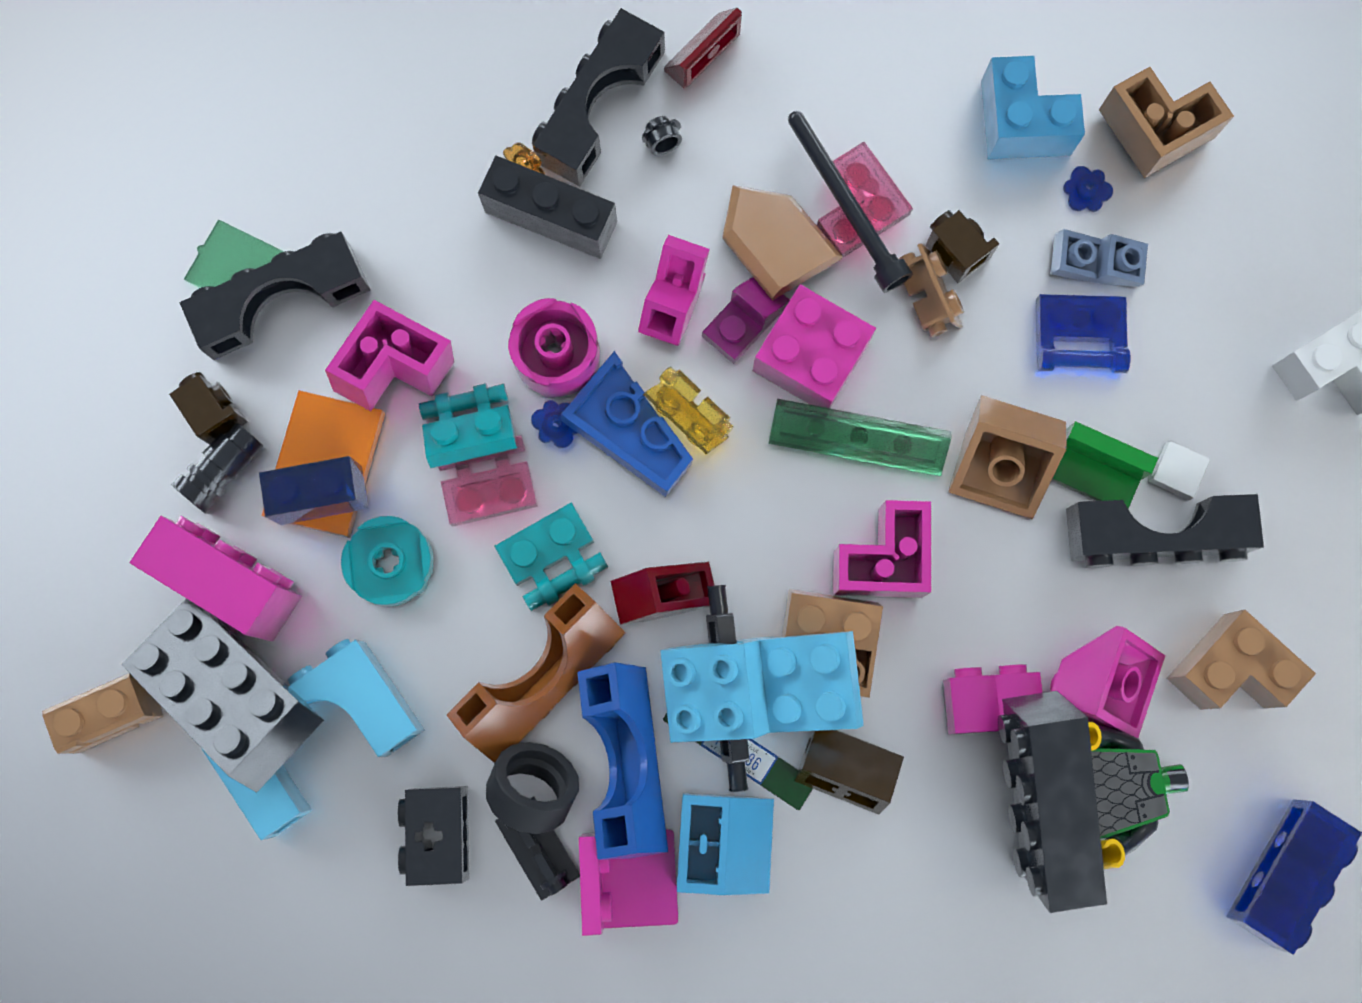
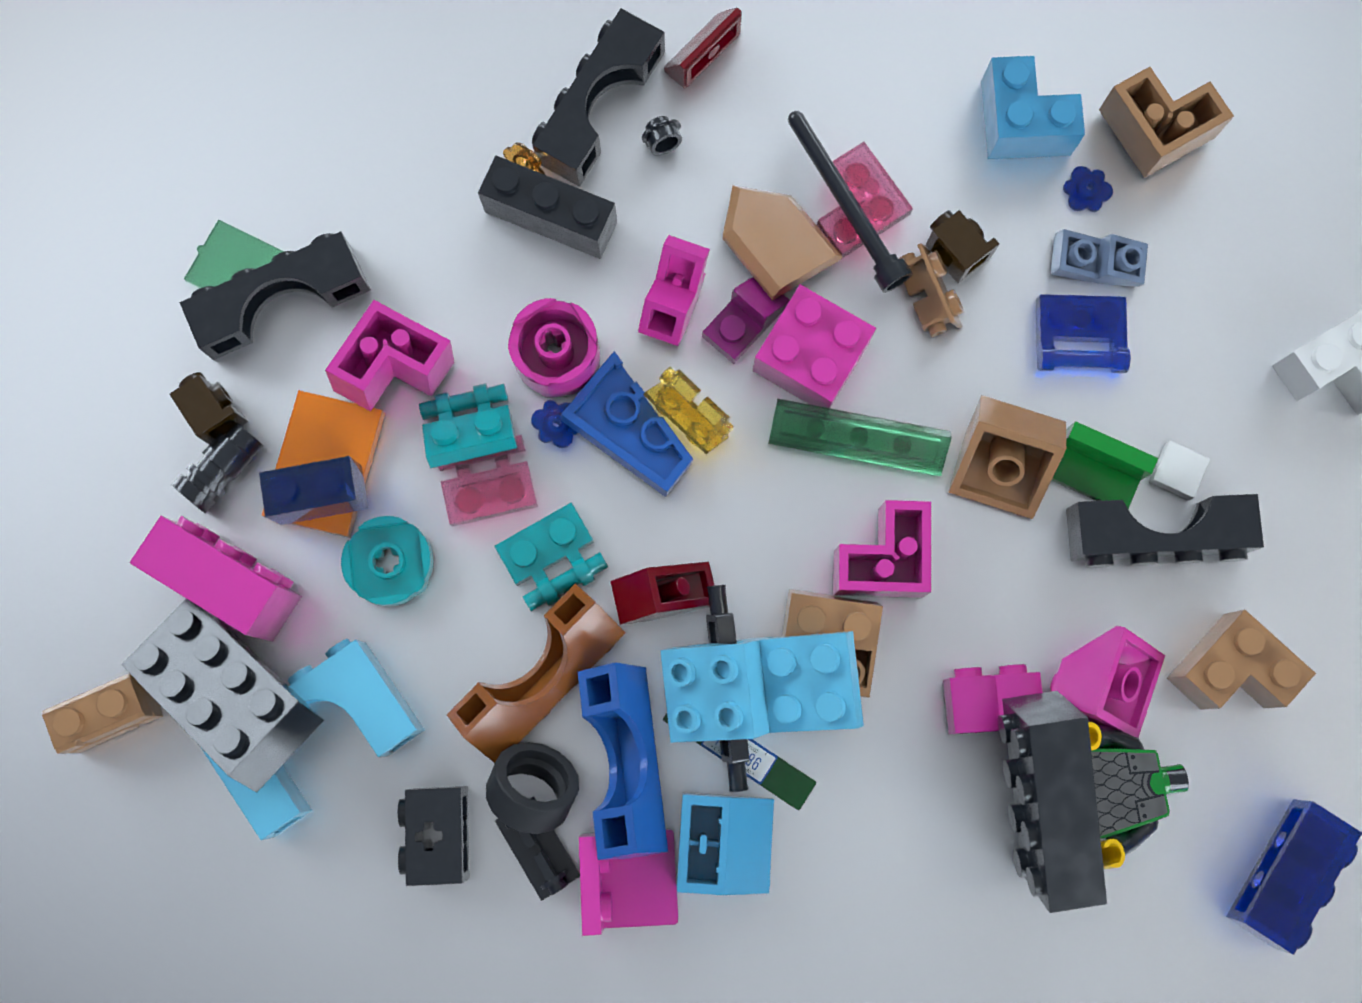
(850, 769): dark brown hinge -> none

